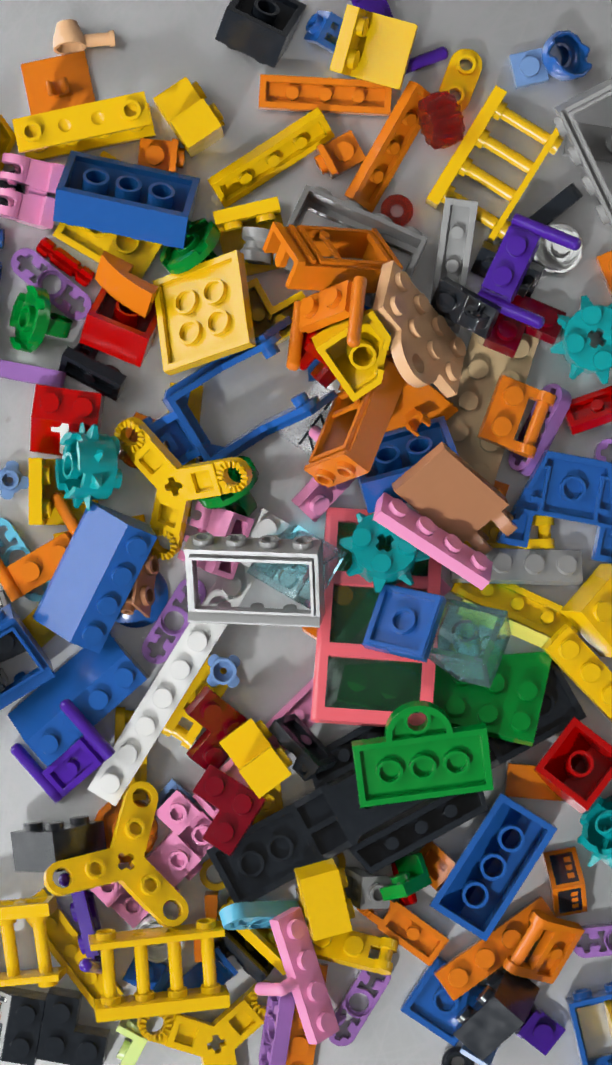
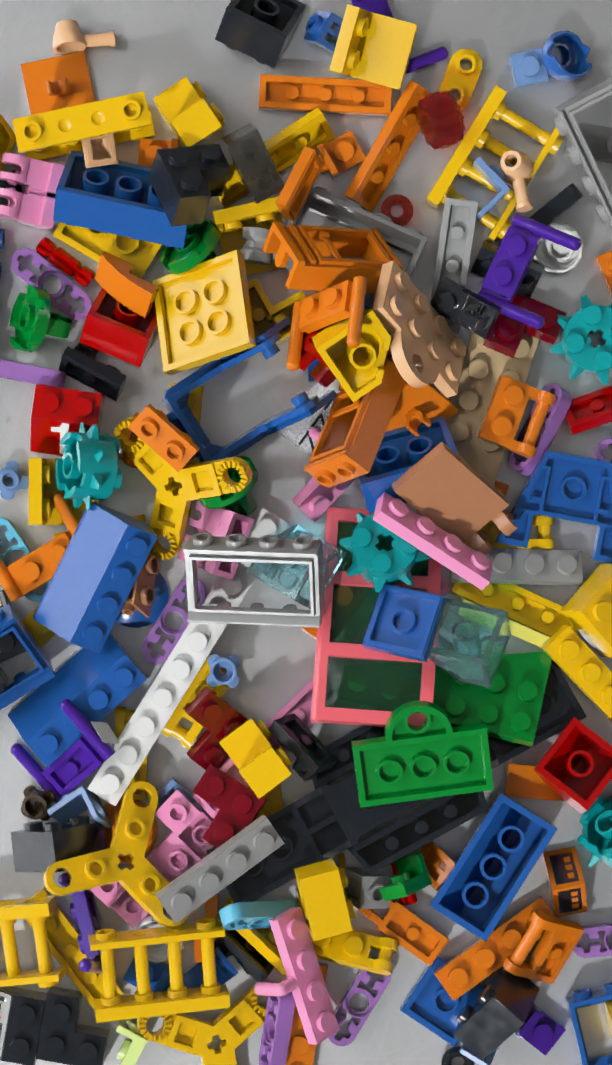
(29, 807): none -> dark brown plate
(76, 803): none -> medium blue bracket
(100, 151): none -> light nougat slope
(105, 732): none -> white sticker
(164, 437): none -> orange bracket
(187, 180): none -> black brick
(219, 868): none -> light grey plate
(253, 163): none -> clear smoke brick
(299, 184): none -> orange tile
(495, 178): none -> medium blue bracket
(517, 177): none -> light nougat bar

